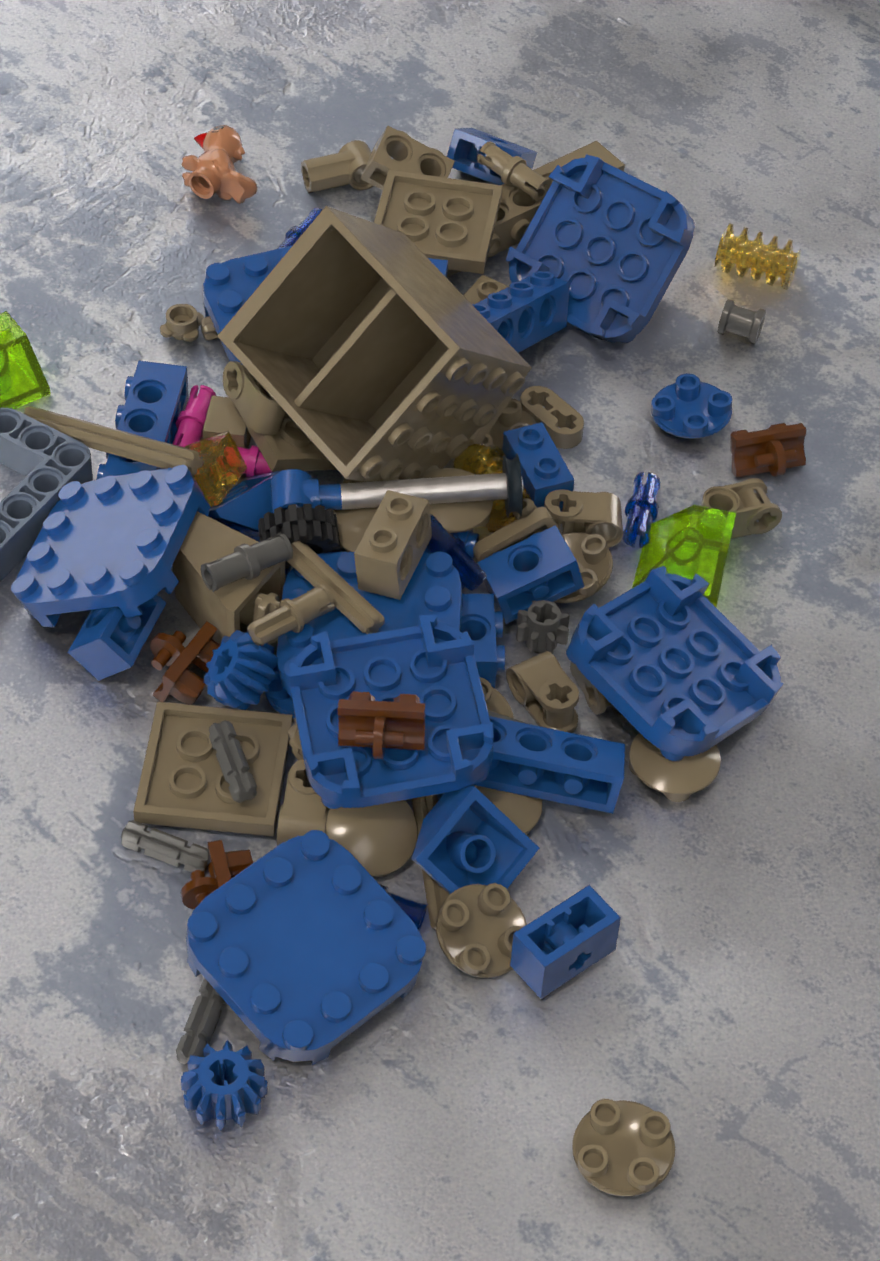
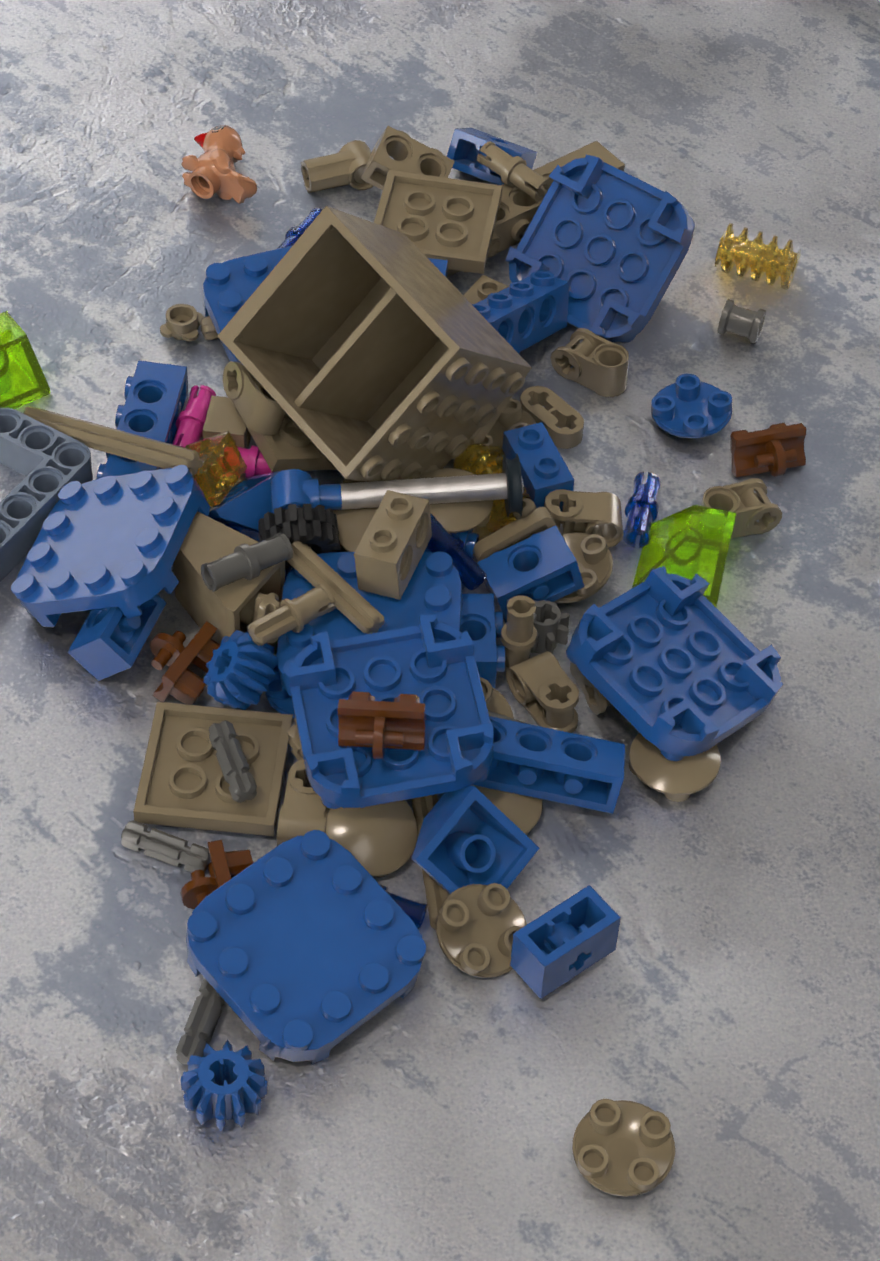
(519, 632): none -> dark tan pin
(595, 363): none -> dark tan piece

